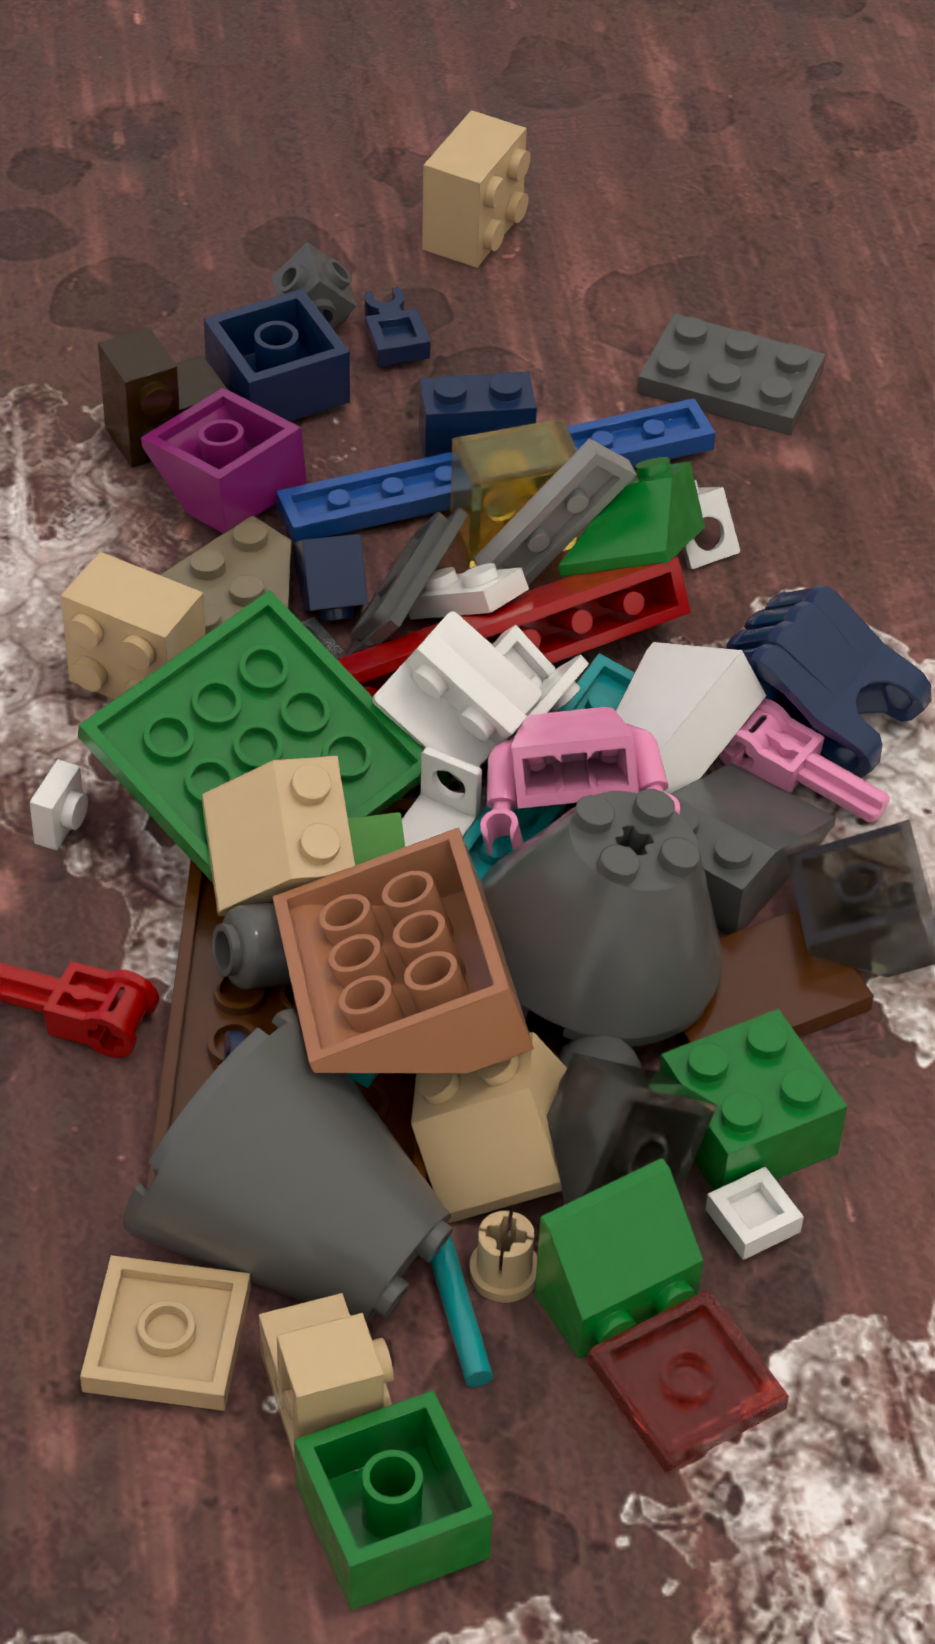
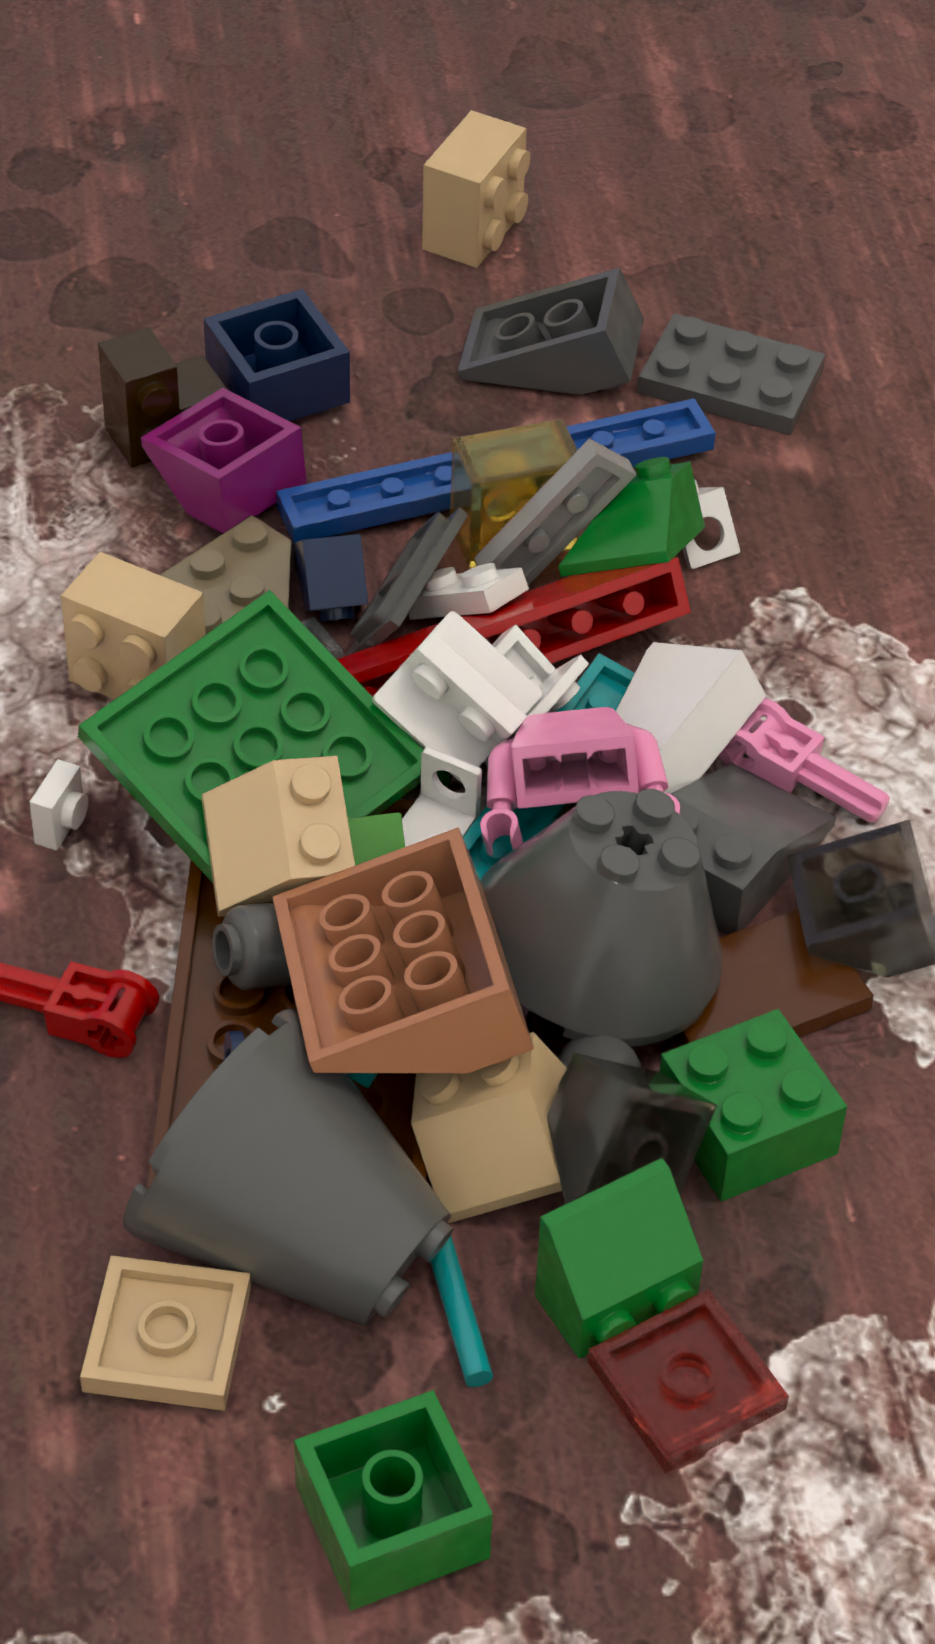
(323, 281): dark grey brick -> none
(323, 1365): tan brick -> none
(394, 333): dark blue plate -> none
(472, 405): dark blue brick -> none
(519, 1258): tan bush -> none
(557, 338): none -> dark grey slope
(754, 1213): white plate -> none
(829, 669): dark blue piece -> none

